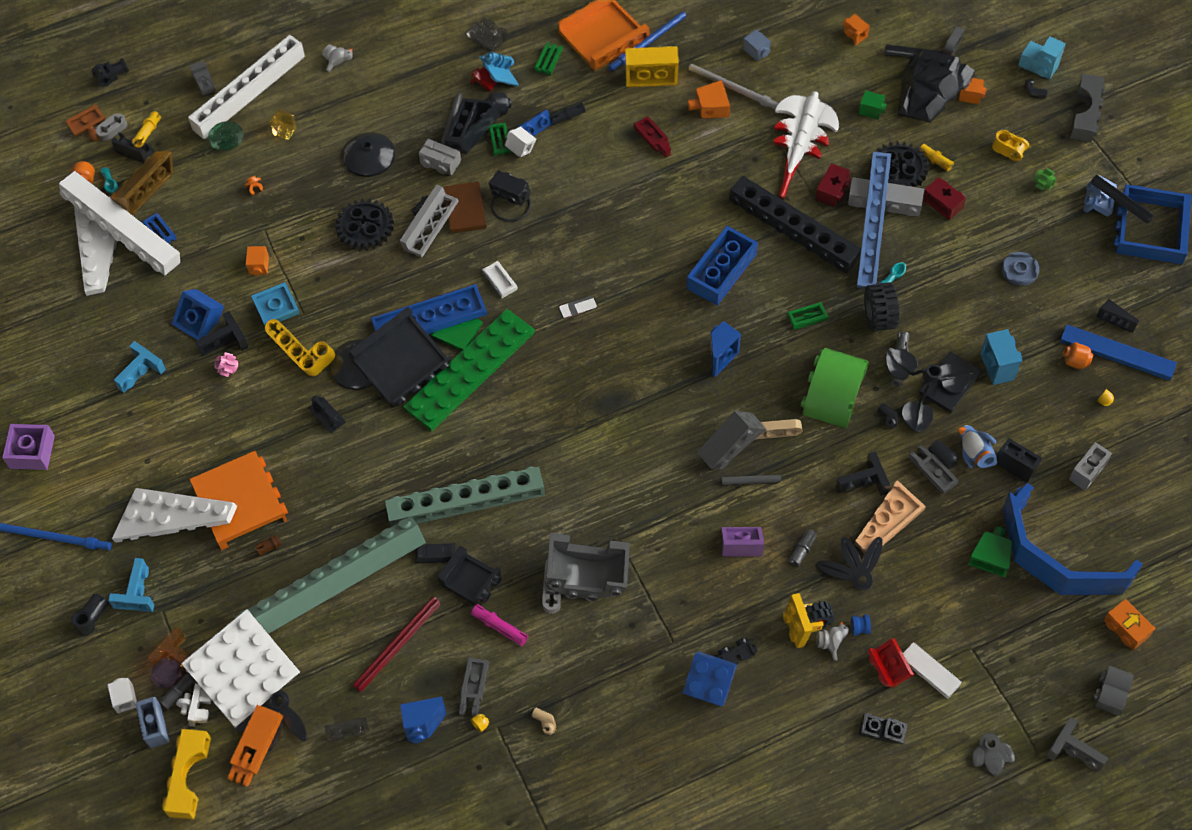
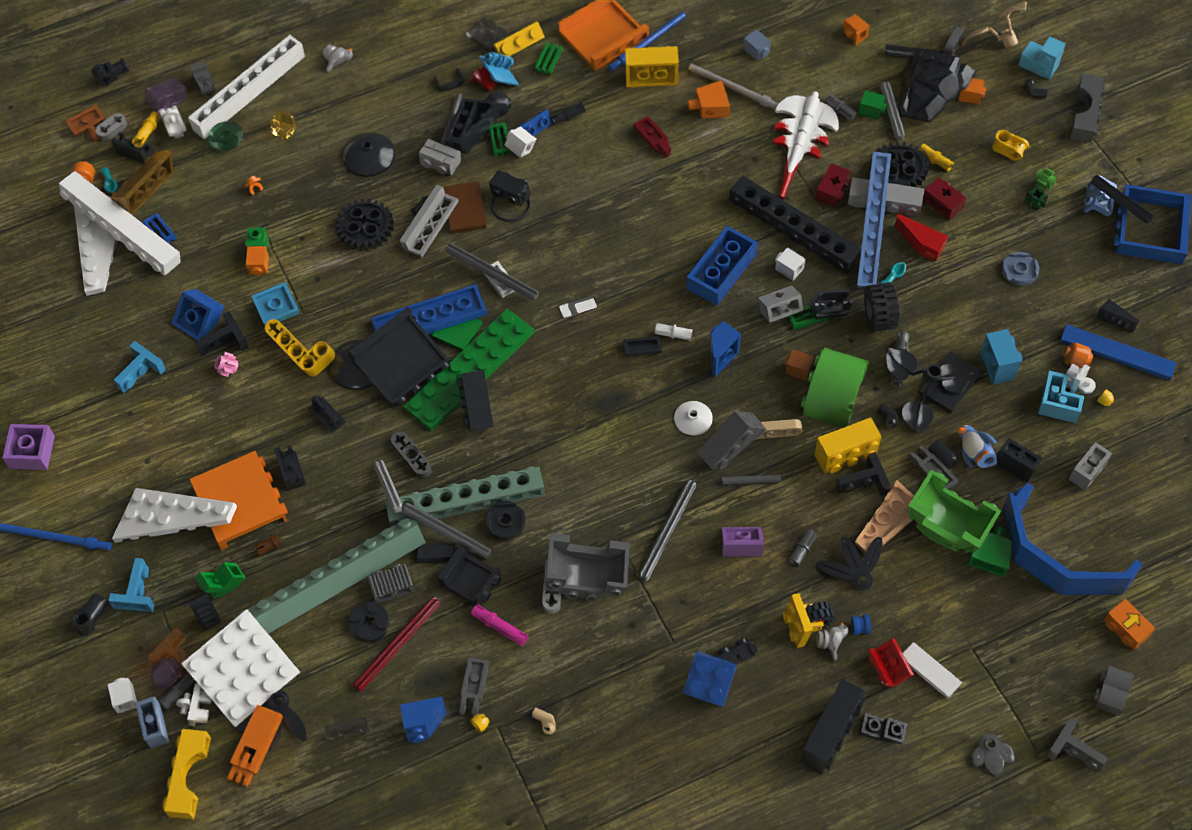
(165, 95): none -> clear purple brick
(173, 122): none -> white hips
(205, 612): none -> black slope
(222, 581): none -> green brick
(256, 237): none -> green brick
(290, 468): none -> black hinge
(365, 611): none -> black plate
(388, 486): none -> light grey axle
(390, 583): none -> dark grey brick
(410, 446): none -> dark grey beam
(446, 530): none -> dark grey axle
(454, 84): none -> black piece
(474, 400): none -> black wedge
(492, 271): none -> dark grey axle
(505, 531): none -> black plate
(519, 40): none -> yellow plate
(642, 346): none -> black tile
(667, 530): none -> dark grey axle
(673, 331): none -> white axle
(693, 425): none -> white dish
(780, 303): none -> light grey brick
(789, 264): none -> white brick
(799, 364): none -> dark orange brick
(830, 303): none -> black hinge
(831, 728): none -> black brick
(840, 107): none -> dark grey axle
(847, 446): none -> yellow brick
(892, 111): none -> light grey axle
(922, 238): none -> red slope
(950, 518): none -> bright green cylinder
(1007, 35): none -> tan plant
(1036, 199): none -> dark green gear
(1057, 402): none -> medium azure brick
(1078, 379): none -> white hips

